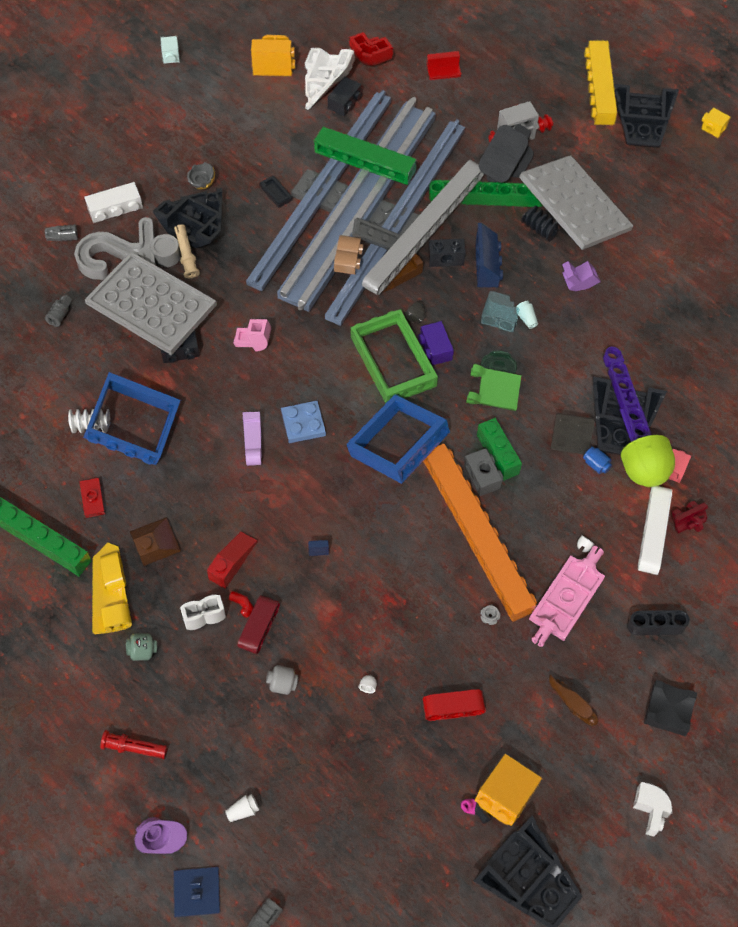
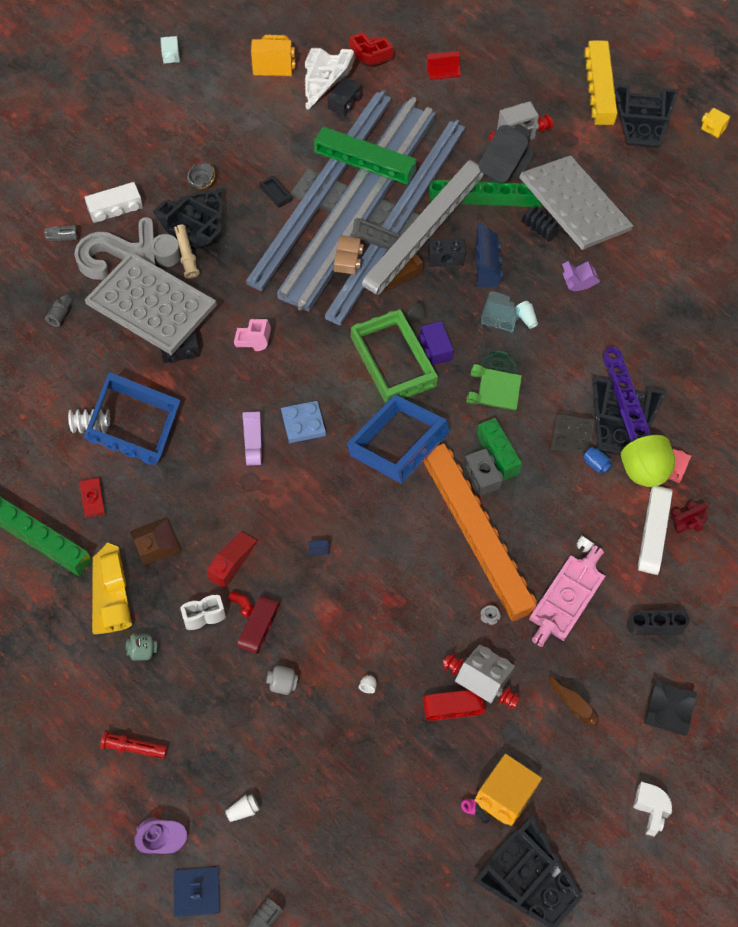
(484, 675): none -> light grey brick

